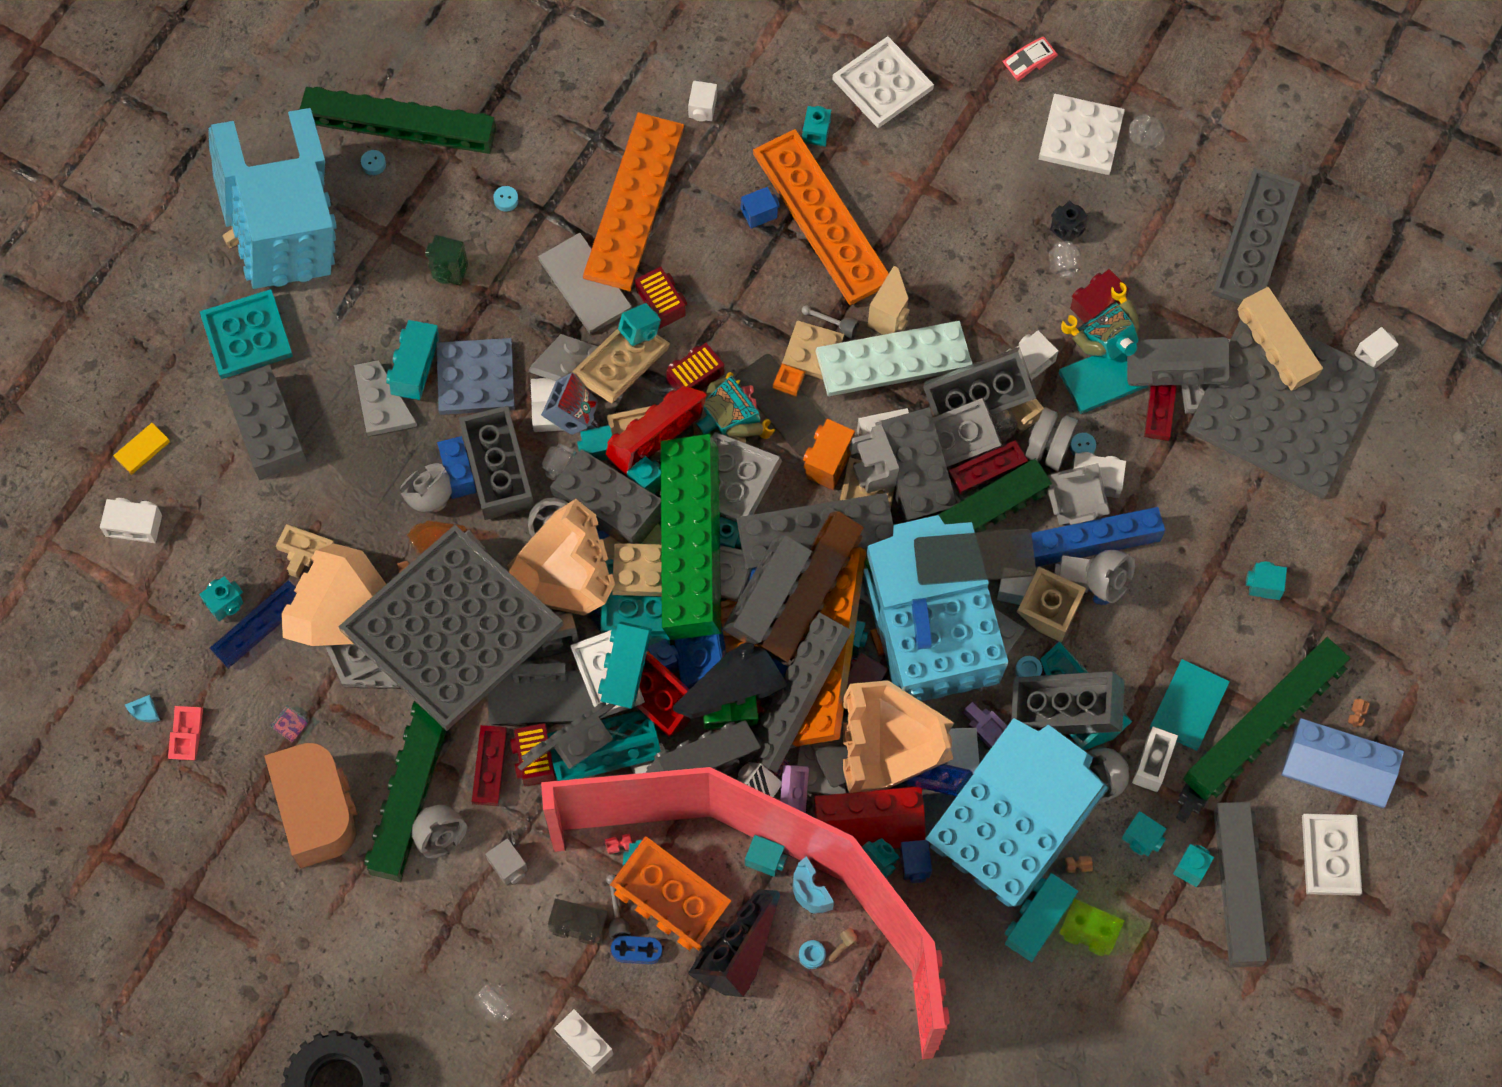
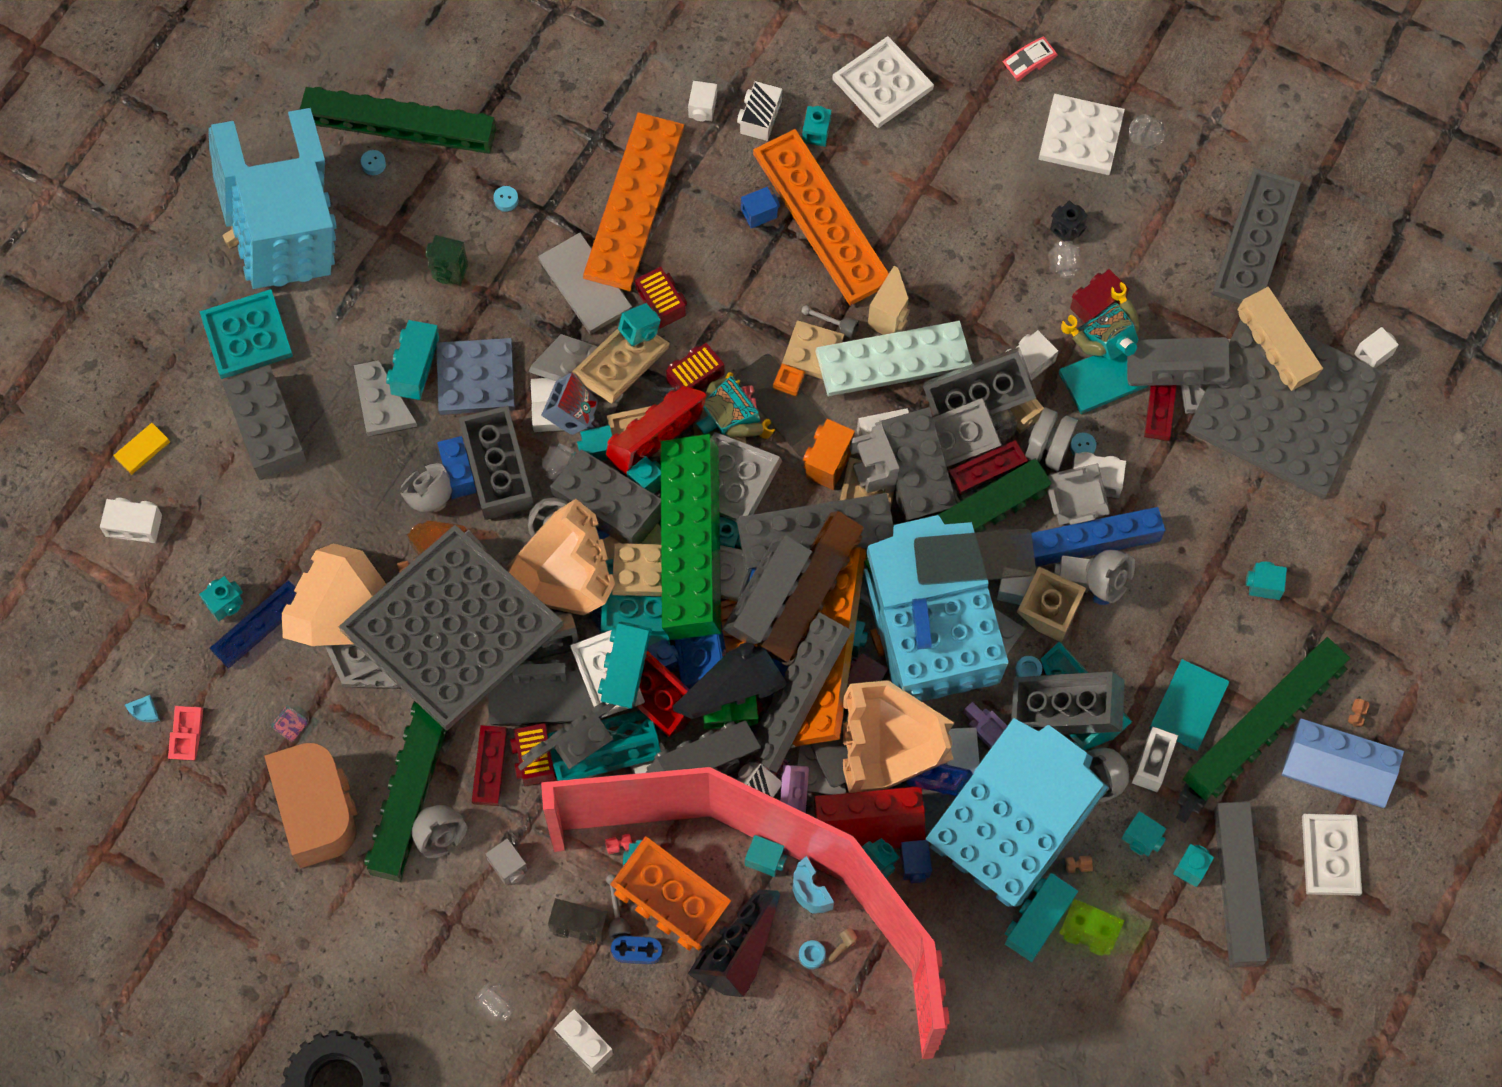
(300, 547): tan hinge -> none
(760, 110): none -> white brick

